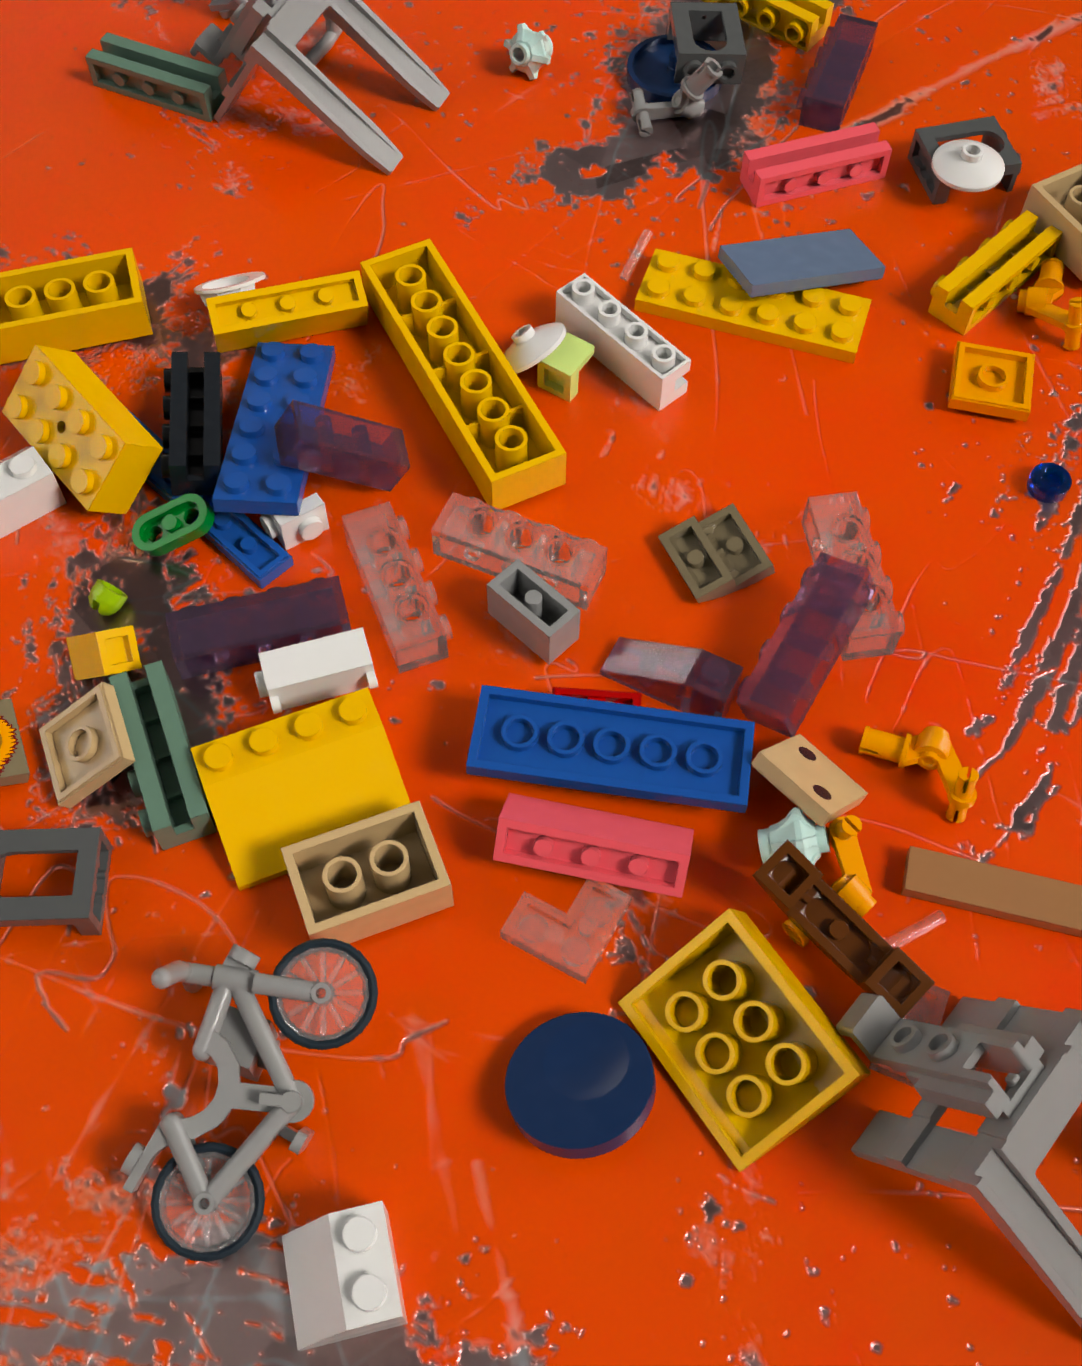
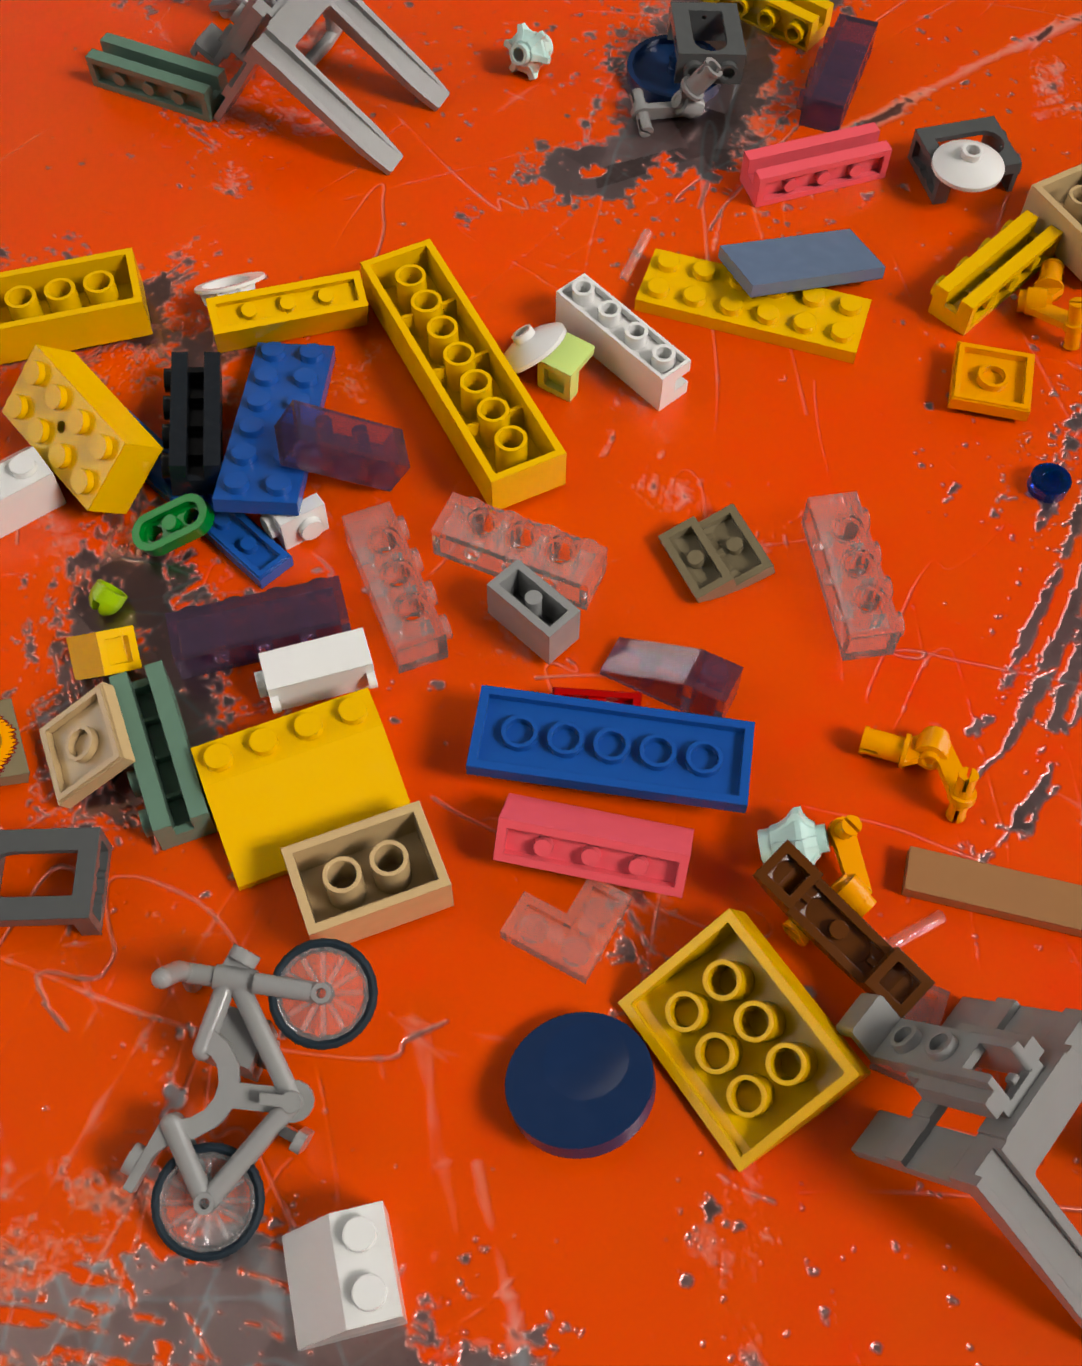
(805, 644): brick -> none
(809, 779): tan tile -> none

